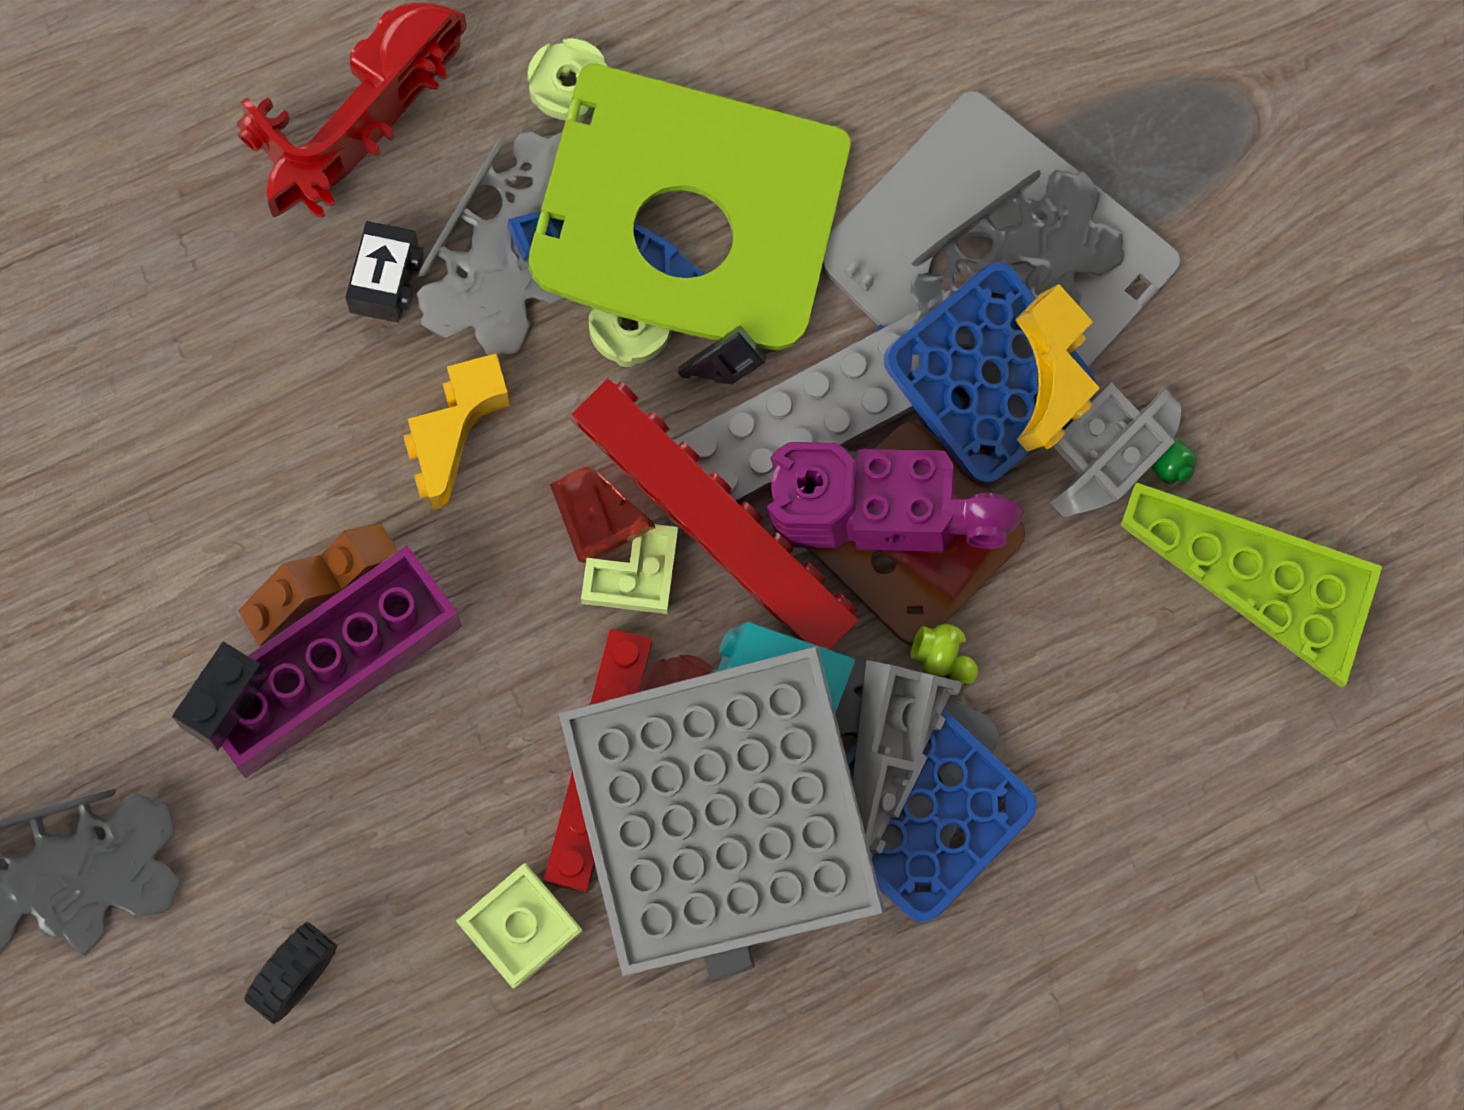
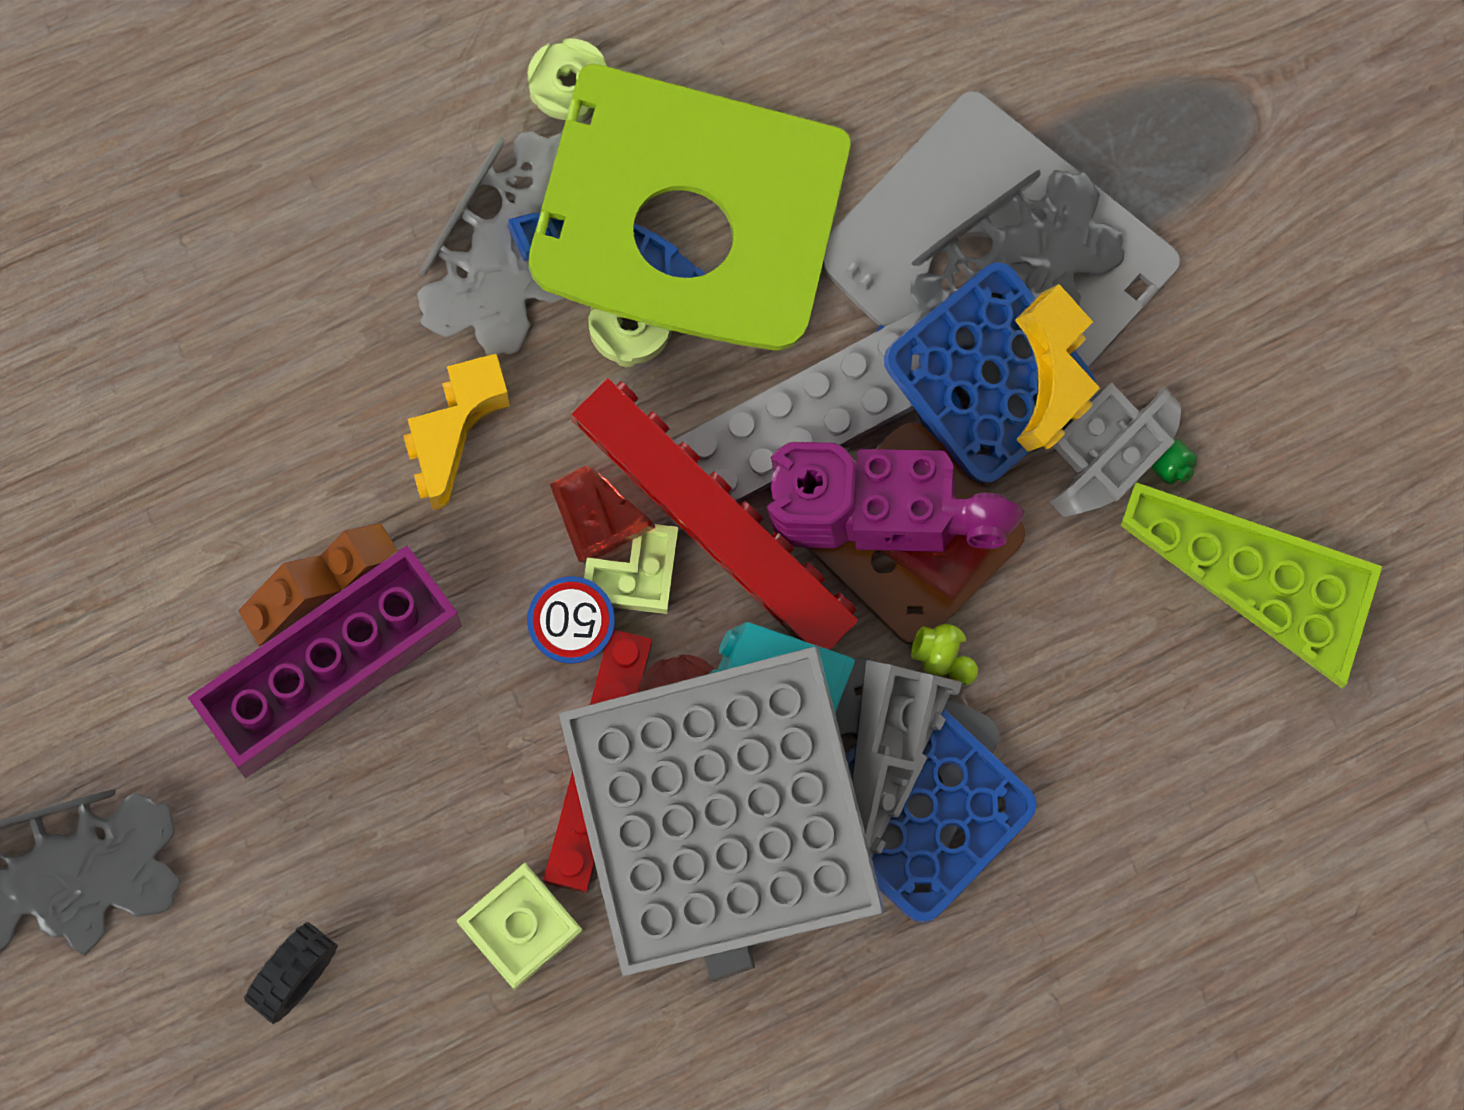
(220, 696): black brick -> none
(383, 272): brick -> none
(394, 69): red piece -> none
(571, 620): none -> piece
(725, 359): black tile -> none

